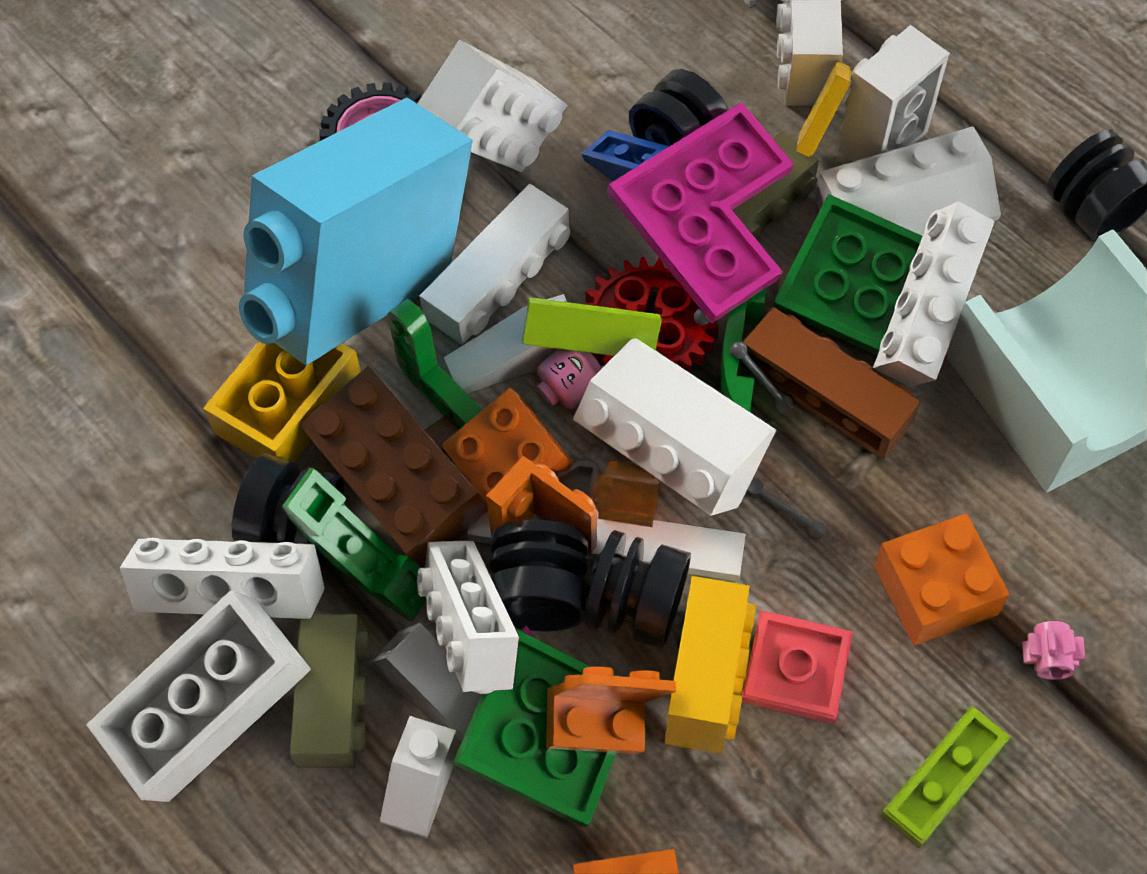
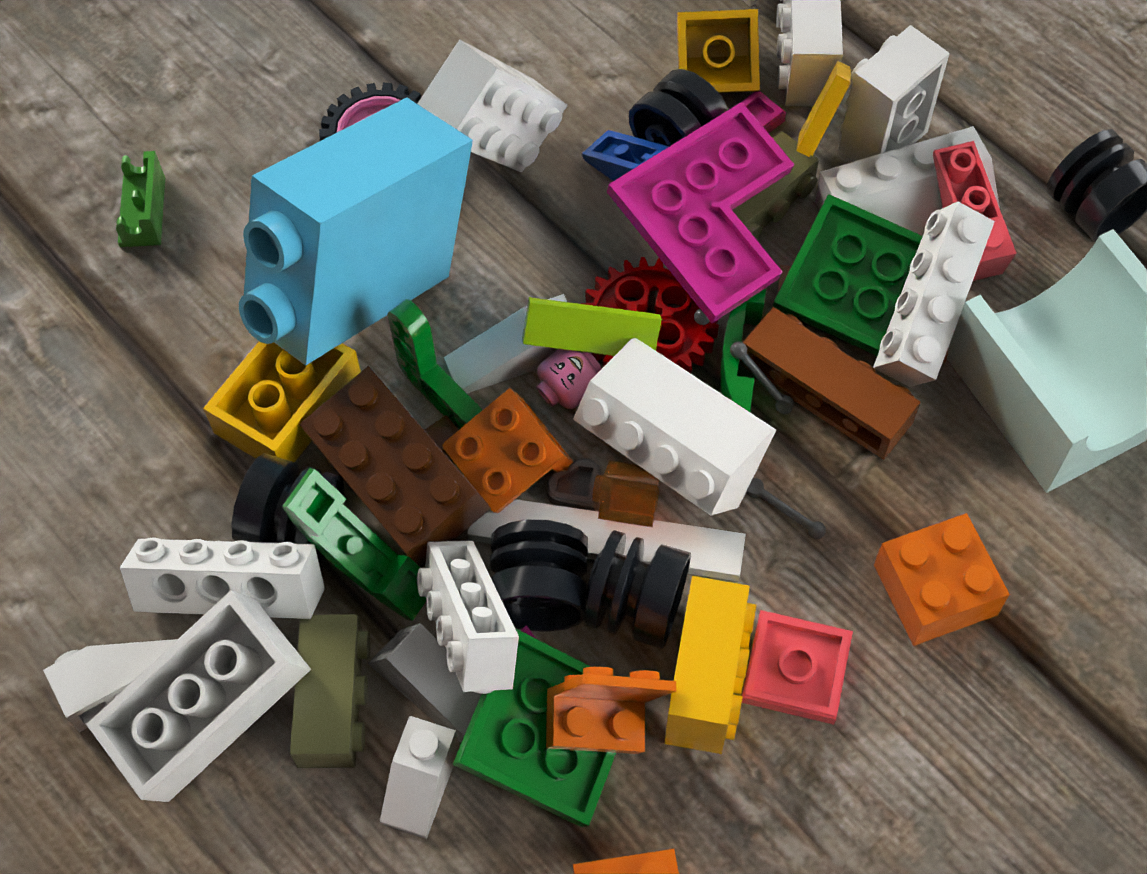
(96, 674): none -> white slope
(141, 202): none -> bright green hinge
(496, 264): white brick -> none
(537, 490): orange bracket -> none
(721, 48): none -> yellow slope
(765, 110): none -> dark pink tile
(945, 776): lime tile -> none
(964, 180): none -> coral slope
(1053, 650): bright pink gear -> none

